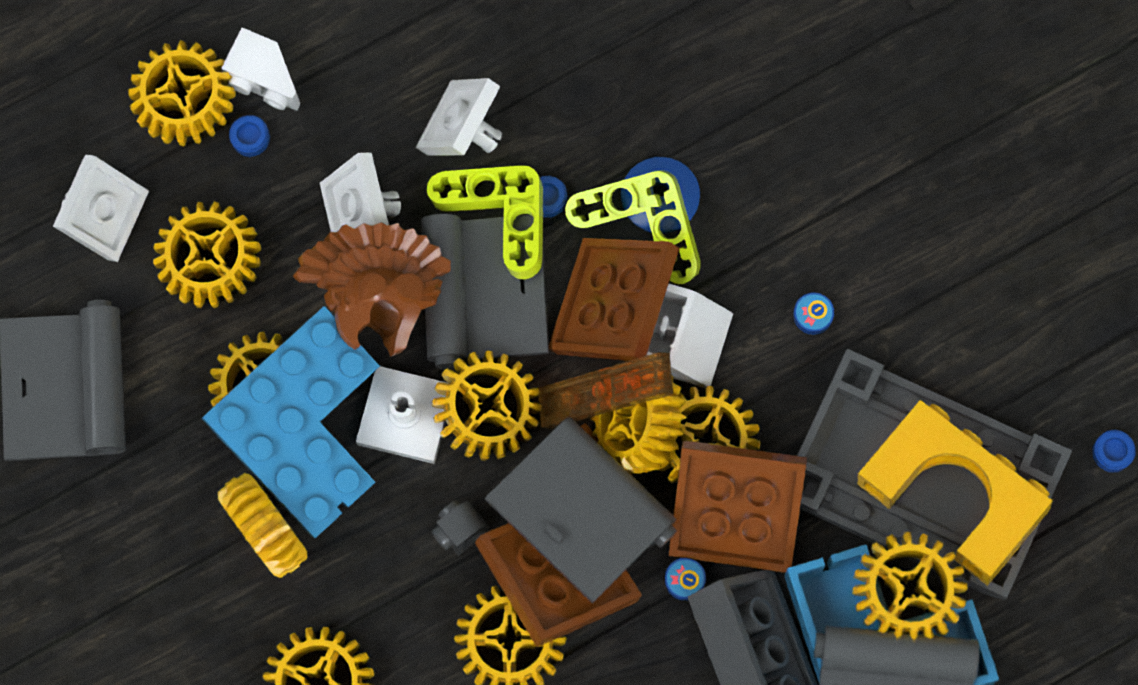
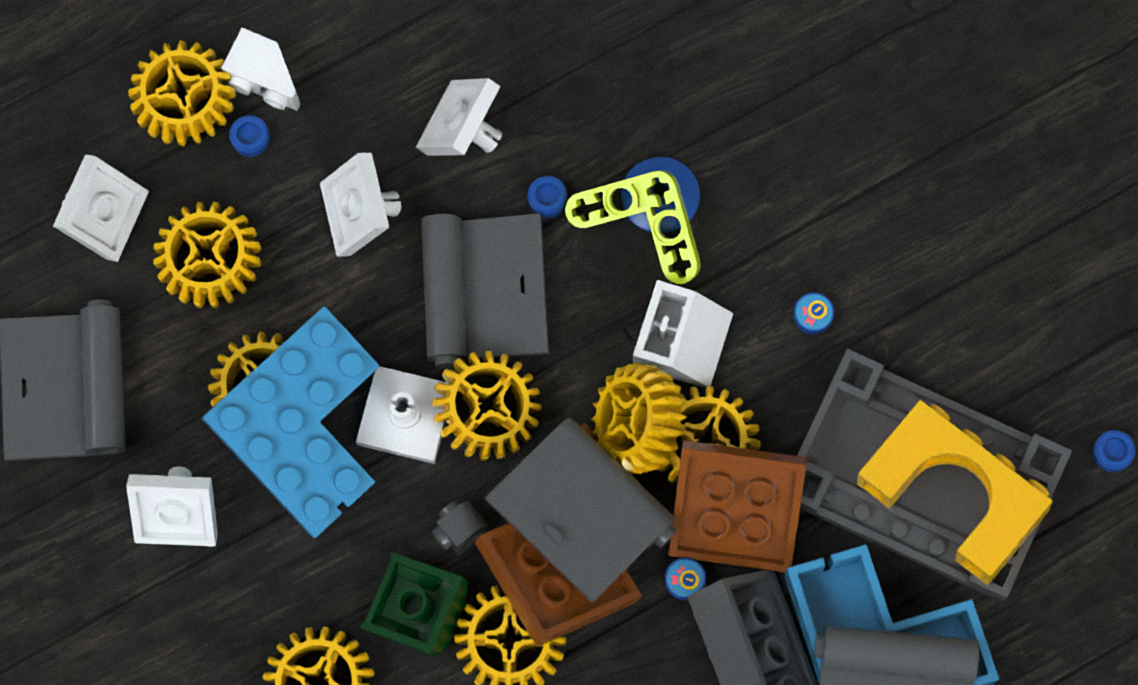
(172, 508): none -> white tile
(262, 525): yellow gear -> none
(375, 280): dark orange piece -> none
(417, 605): none -> dark green slope
(513, 203): neon yellow beam -> none
(606, 390): clear orange tile -> none
(613, 298): dark orange plate -> none
(893, 577): yellow gear -> none

